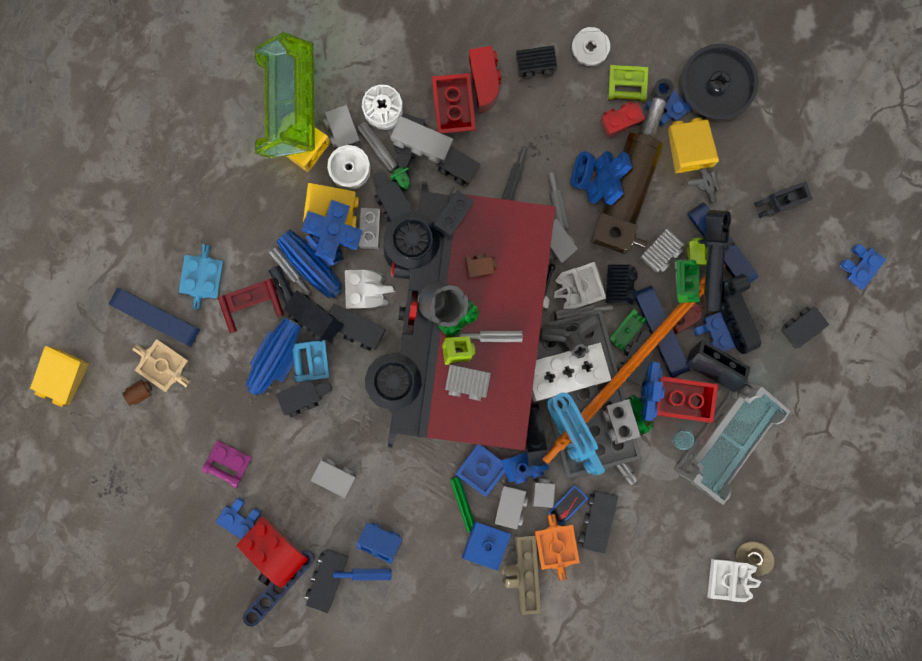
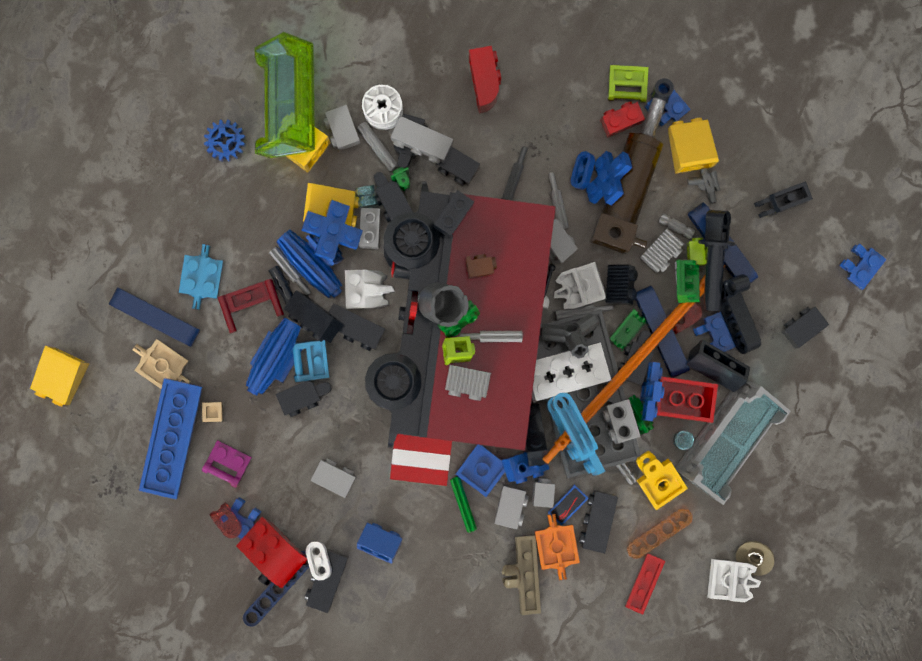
(137, 392): reddish brown brick -> none
(170, 438): none -> blue plate
(212, 412): none -> tan plate
(230, 528): none -> clear red plate
(232, 139): none -> blue gear
(318, 561): none -> white plate
(339, 162): white wheel -> none
(365, 574): blue axle -> none
(366, 196): none -> clear light blue wheel
(420, 460): none -> red sticker
(453, 103): red brick -> none
(486, 545): blue plate -> none
(536, 61): black brick -> none
(587, 57): white plate -> none
(644, 583): none -> red plate
(654, 474): none -> yellow plate
(661, 536): none -> clear orange beam
(676, 226): none -> light grey axle
(730, 67): black piece -> none

